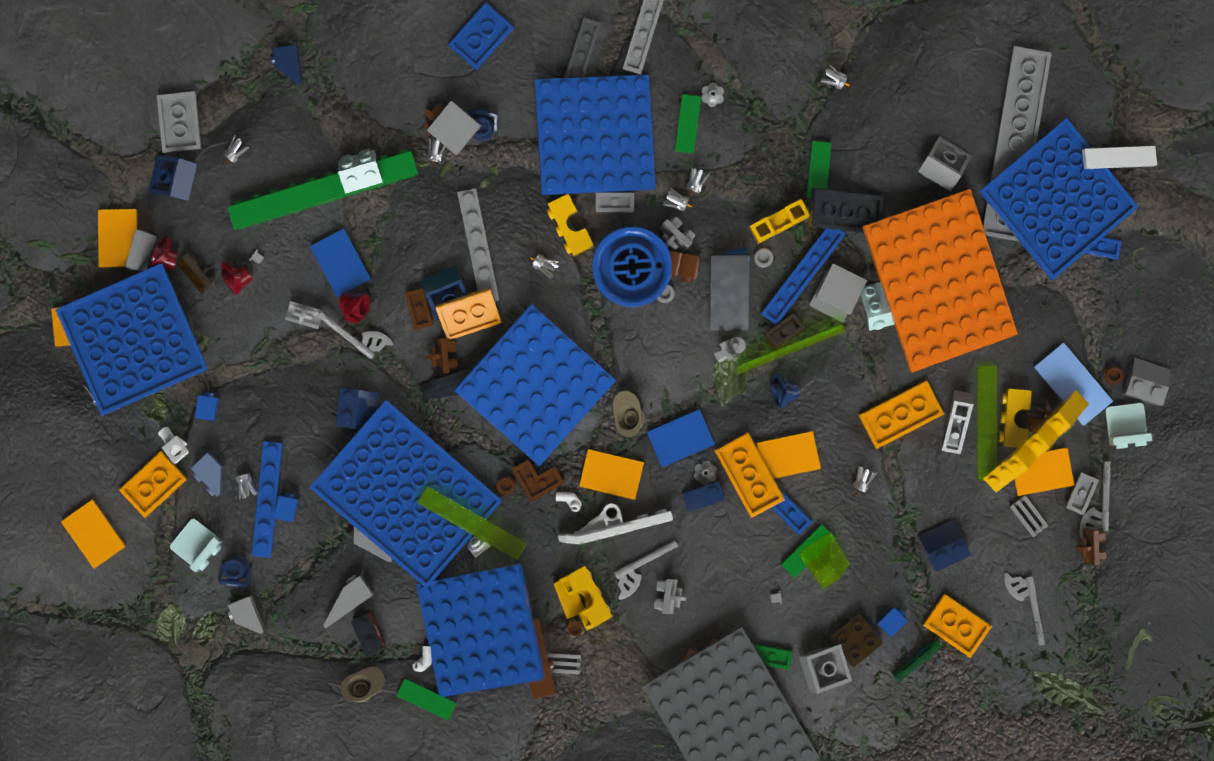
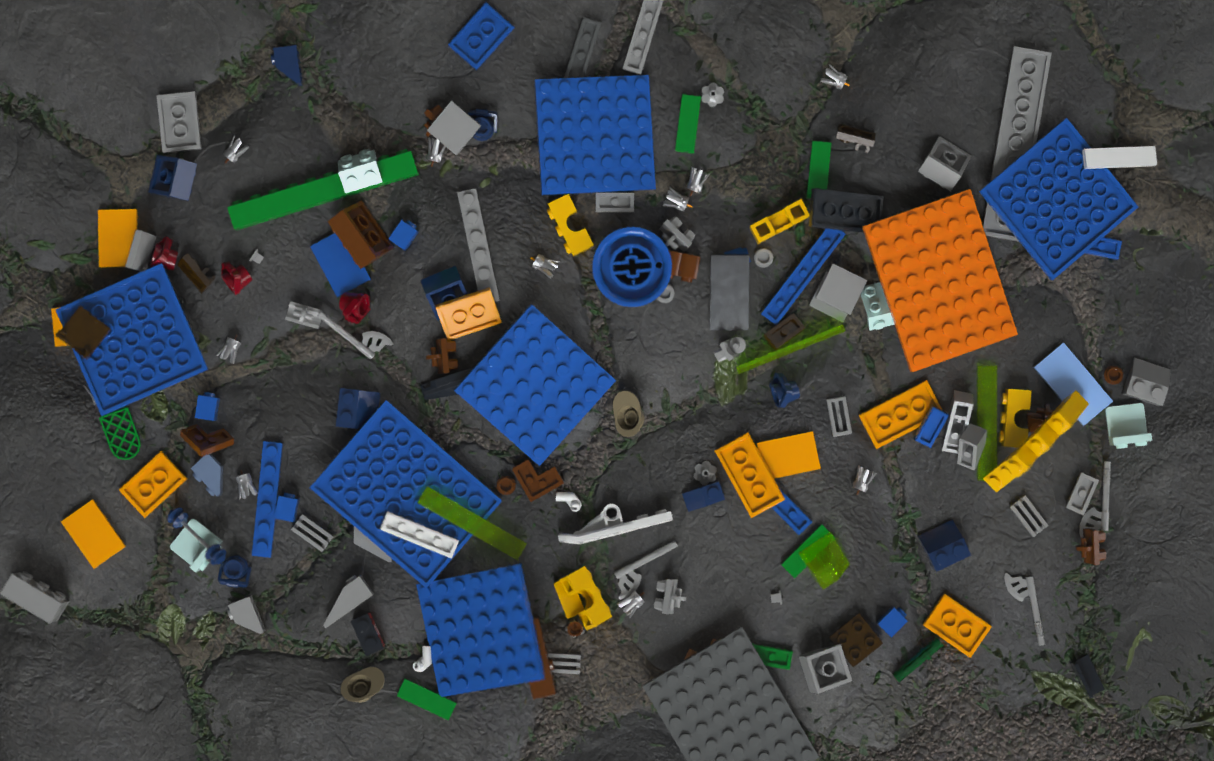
(35, 596): none -> light grey brick
(83, 332): none -> dark brown piece
(131, 422): none -> green window
(173, 445): white bracket -> none
(206, 443): none -> reddish brown plate
(213, 552): none -> dark blue axle
(230, 345): none -> flat silver piece
(309, 540): none -> light grey tile
(360, 234): none -> reddish brown slope
(404, 234): none -> blue brick
(418, 309): reddish brown plate -> none
(419, 534): none -> white tile
(477, 546): white plate -> none
(611, 474): light orange tile -> none
(634, 601): none -> flat silver piece
(680, 438): blue tile -> none
(846, 414): none -> light grey tile
(860, 137): none -> dark brown plate
(931, 426): none -> blue tile
(971, 446): none -> light grey slope
(1048, 472): light orange tile -> none
(1087, 676): none -> black panel

